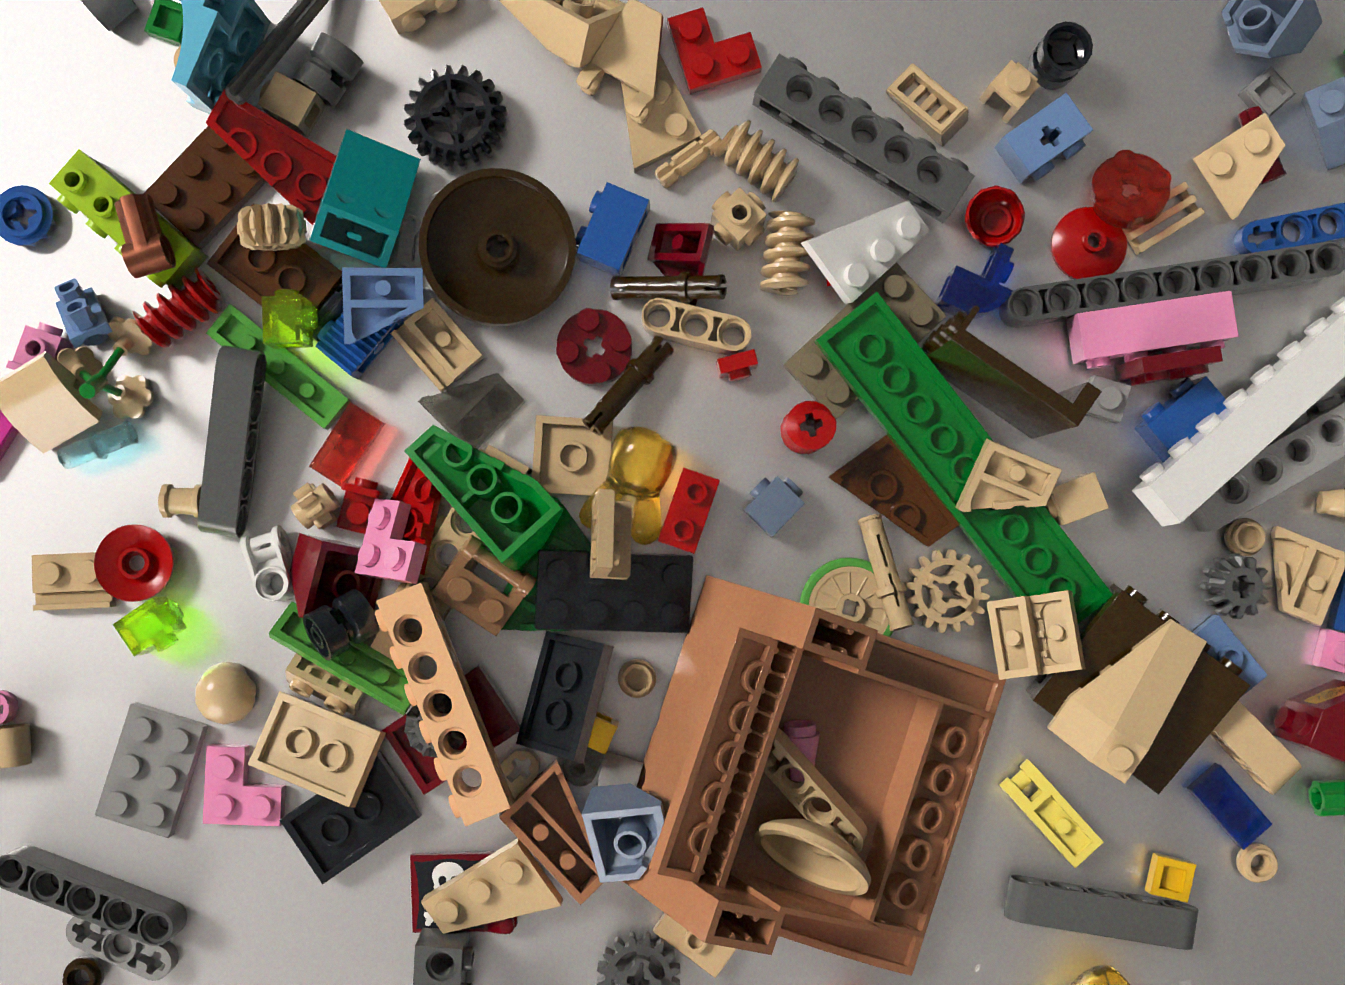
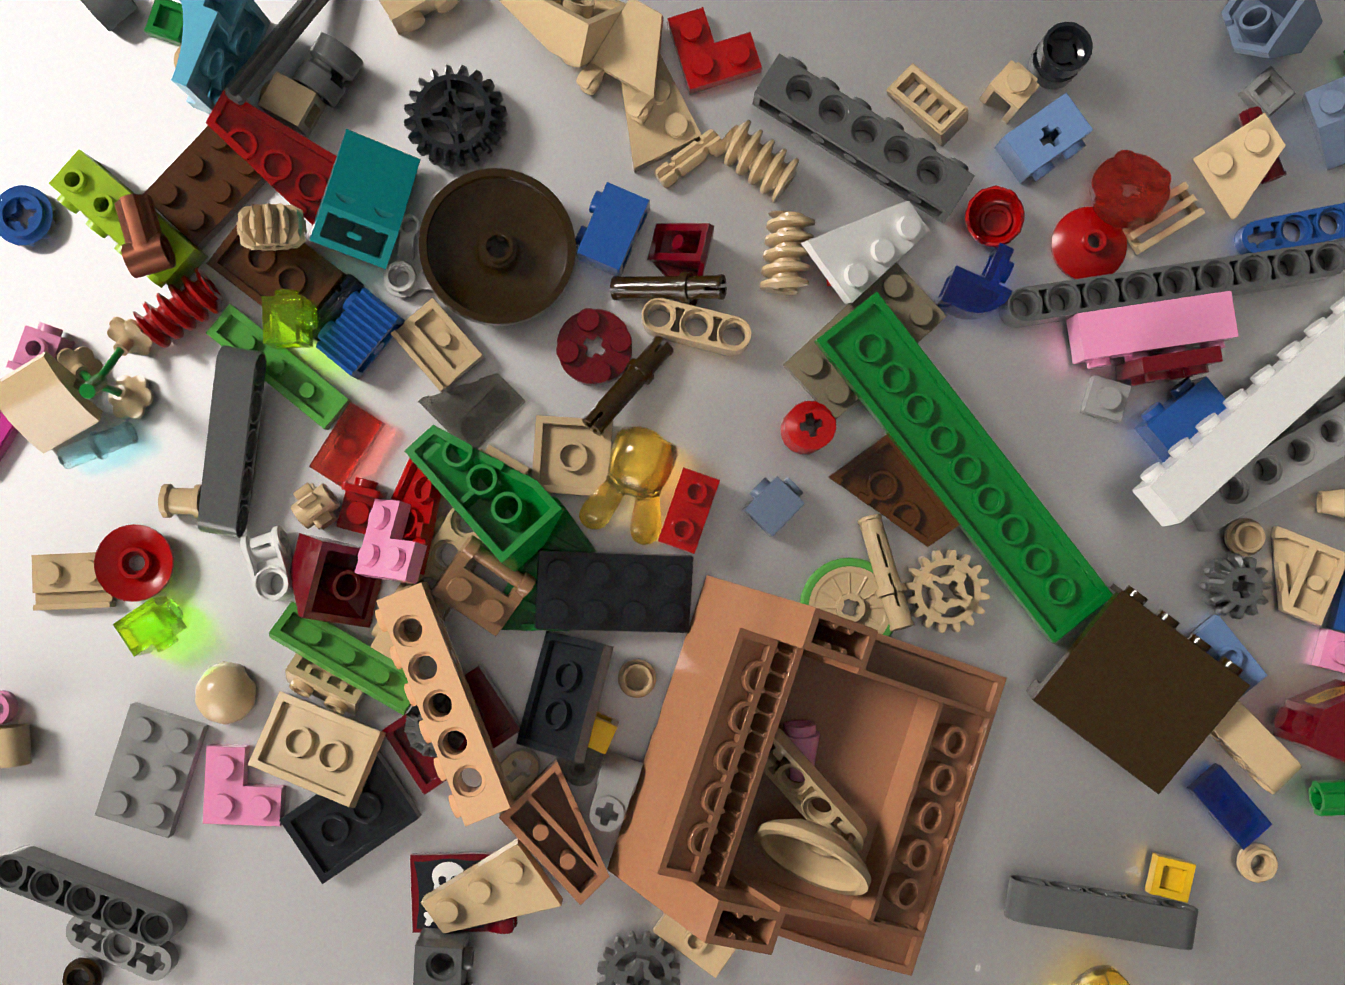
(81, 314): medium blue hips -> none
(345, 622): black wheel -> none
(378, 298): medium blue wing -> none
(610, 537): tan bracket -> none
(622, 830): sand blue slope -> none
(734, 231): tan brick -> none
(737, 365): red plate -> none
(1003, 384): dark brown panel -> none
(1007, 480): tan wing -> none
(1035, 635): tan slope -> none
(1052, 814): light yellow plate -> none
(1076, 499): tan brick -> none
(1126, 705): tan wedge -> none

